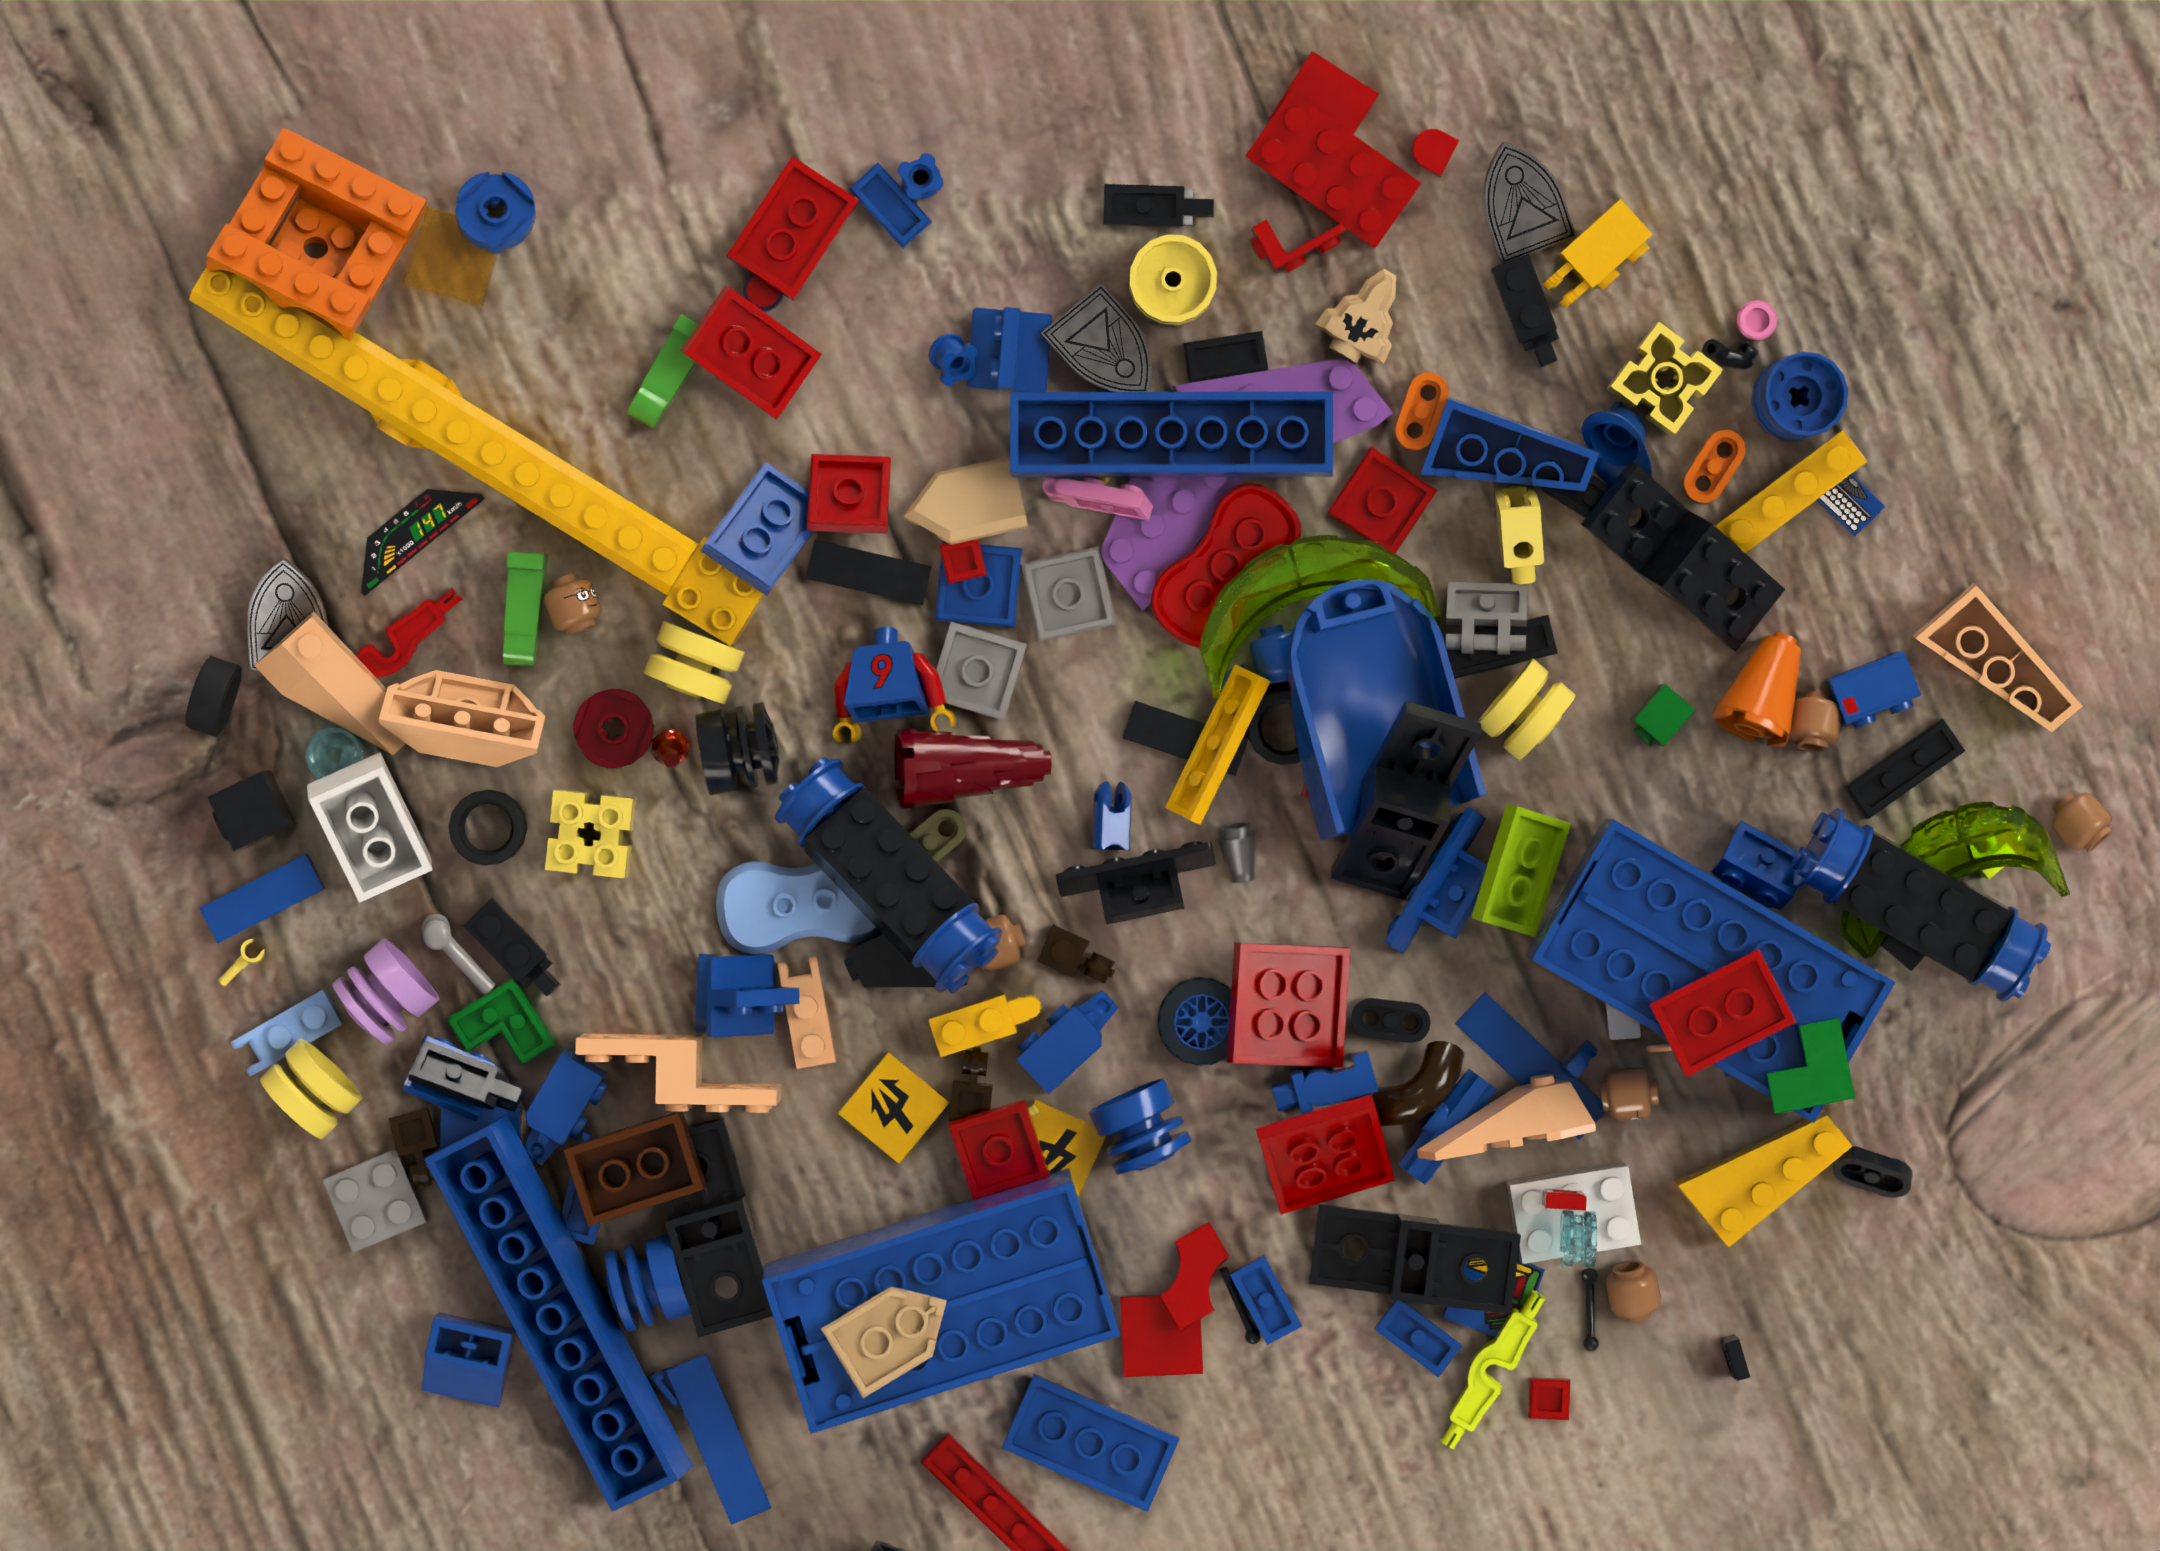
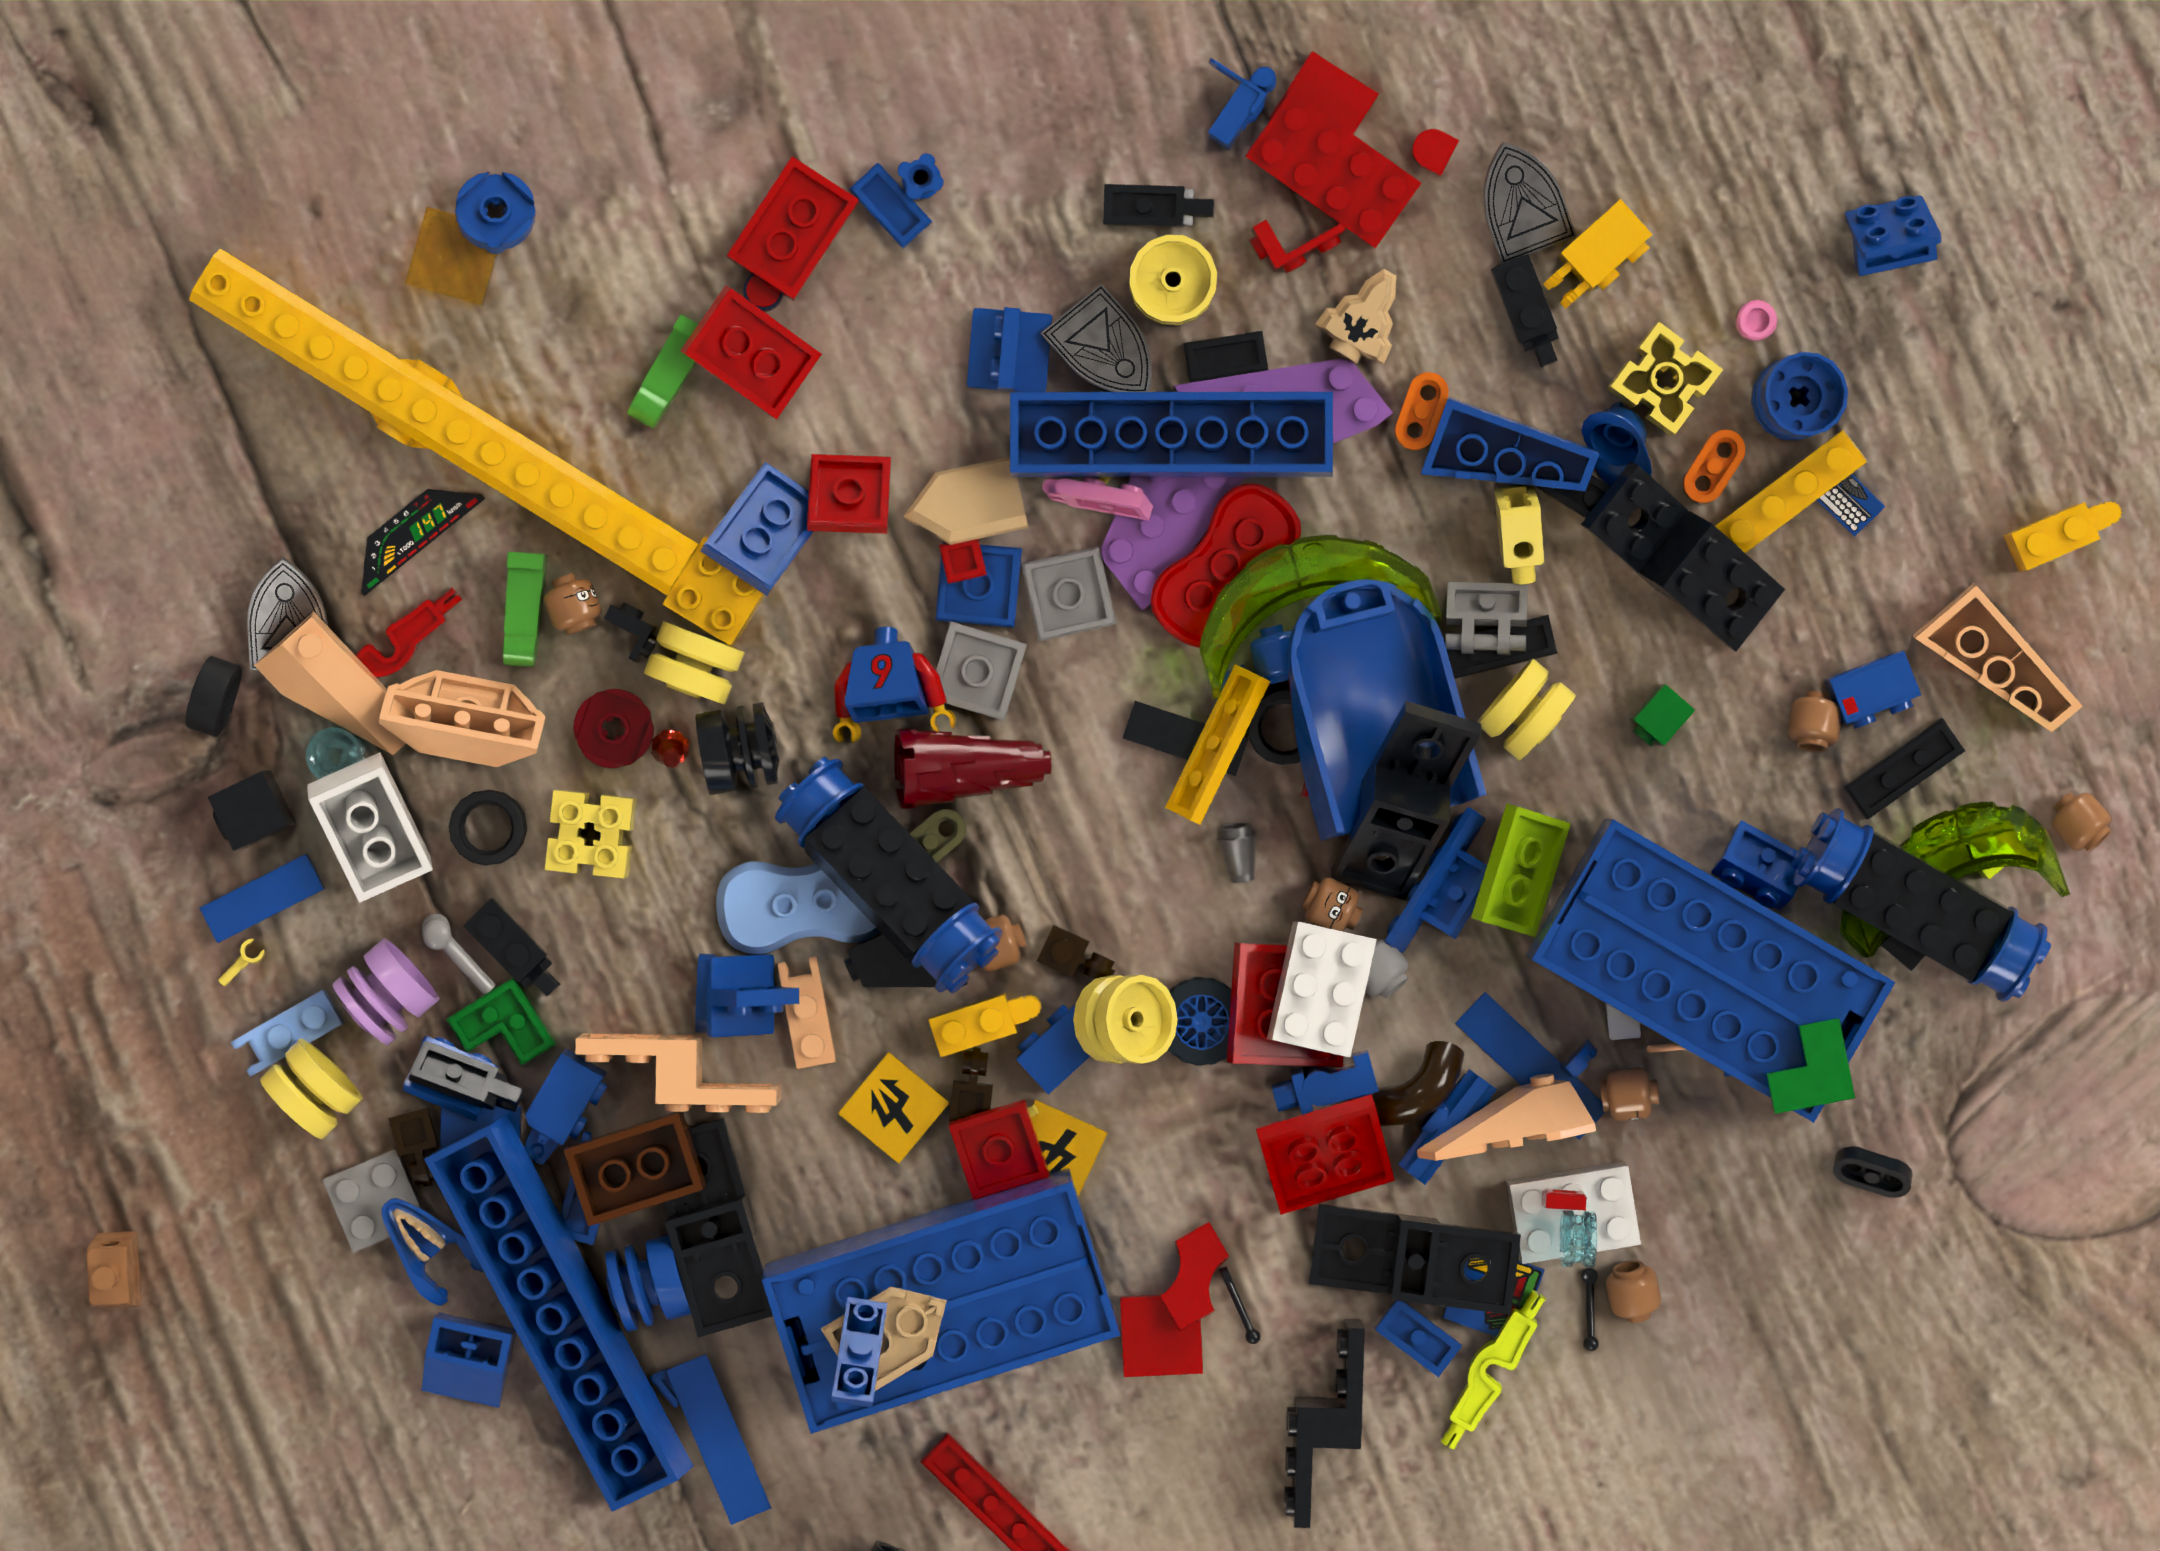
(114, 1270): none -> medium nougat torso
(340, 206): orange piece -> none
(417, 1239): none -> blue animal
(631, 620): none -> black bracket
(859, 1352): none -> blue slope
(868, 572): black tile -> none
(954, 358): blue brick -> none
(1090, 1442): blue plate -> none
(1110, 821): blue piece -> none
(1125, 1019): none -> light yellow wheel
(1138, 884): black bracket -> none
(1140, 1126): blue wheel -> none
(1243, 105): none -> blue piece
(1265, 1299): blue plate -> none
(1321, 989): none -> white brick
(1325, 1422): none -> black bracket
(1331, 905): none -> medium nougat head
(1381, 501): red tile -> none
(1386, 971): none -> light grey head
(1390, 1019): black plate -> none
(1549, 1398): red tile -> none
(1722, 1013): red plate -> none
(1725, 357): black arm -> none
(1734, 1357): black tile -> none
(1759, 1178): yellow wedge -> none
(1763, 693): orange cone -> none
(1892, 235): none -> blue bracket
(2060, 533): none -> yellow hinge

